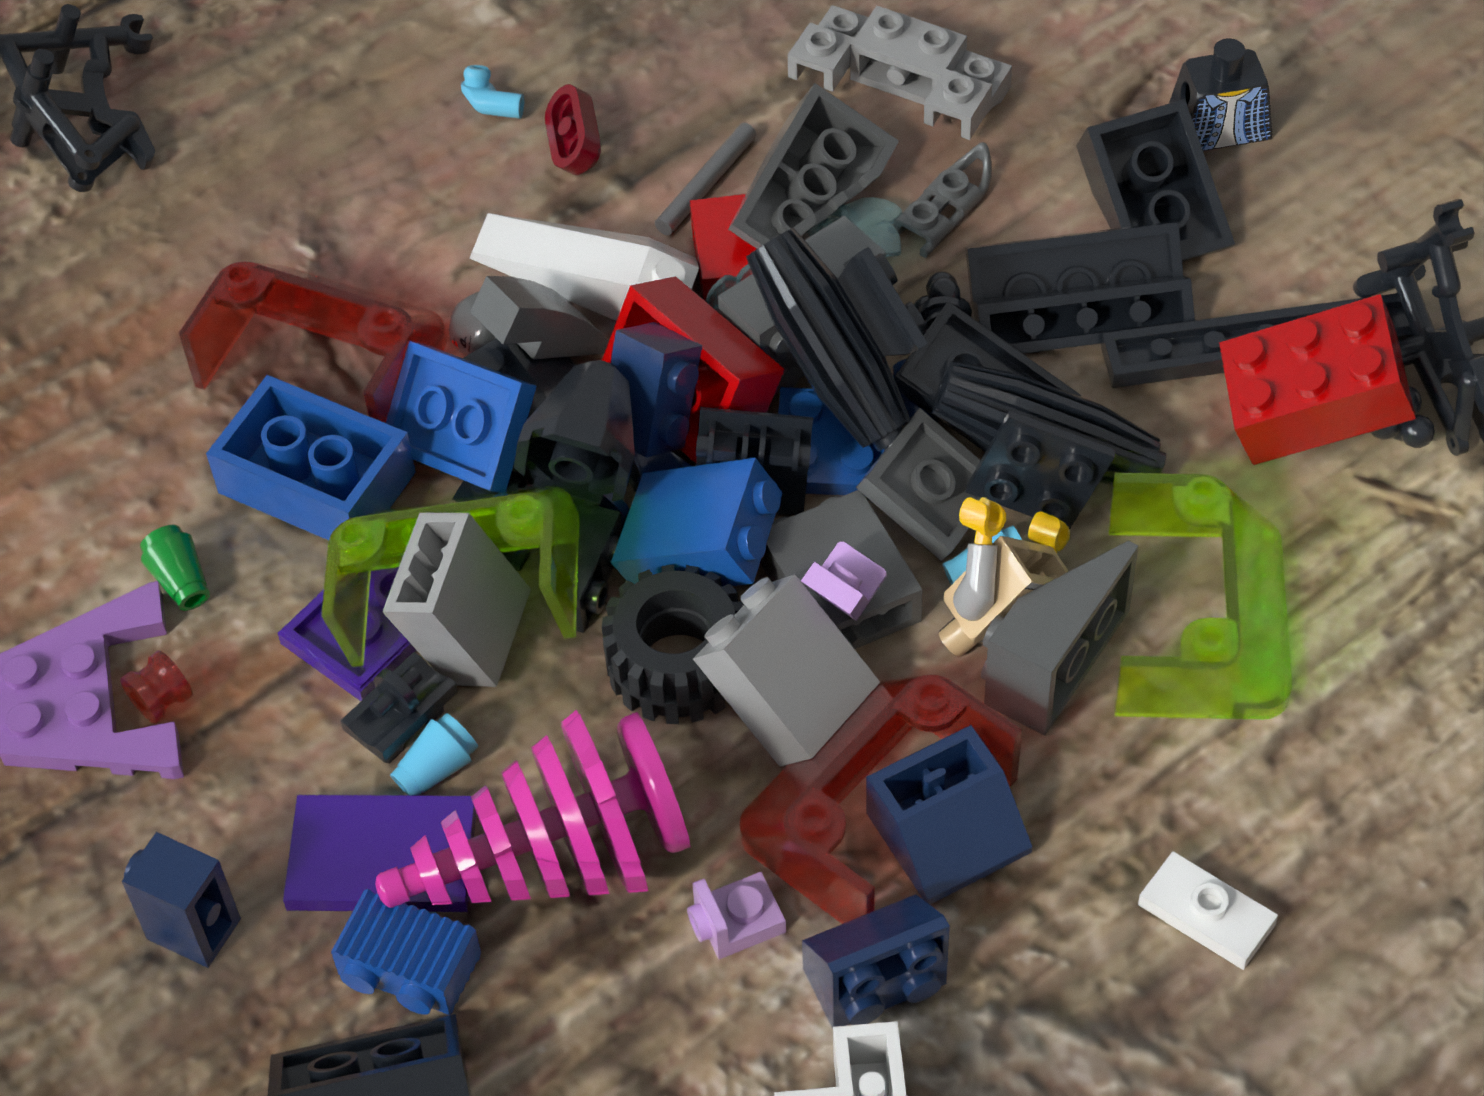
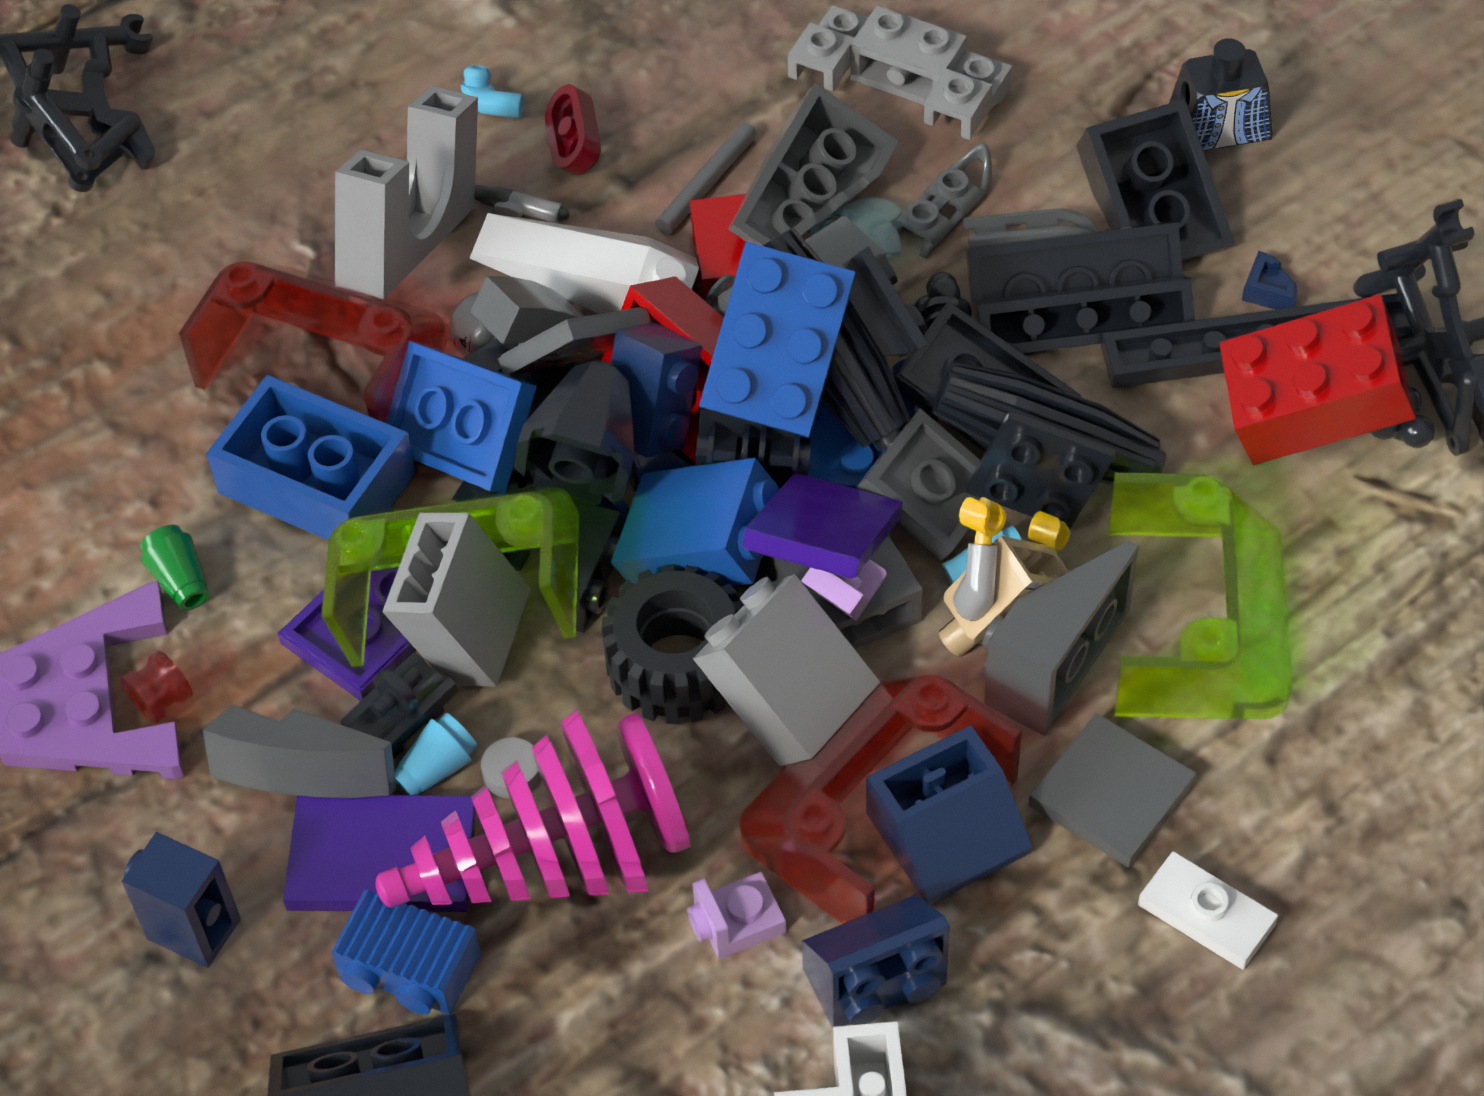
(298, 755): none -> dark grey slope
(399, 209): none -> light grey arch
(500, 756): none -> light grey tile
(516, 204): none -> light grey piece
(570, 341): none -> dark grey tile
(777, 339): none -> blue plate
(822, 525): none -> dark purple tile
(1039, 224): none -> dark grey piece
(1112, 790): none -> dark grey tile
(1269, 284): none -> dark blue tile

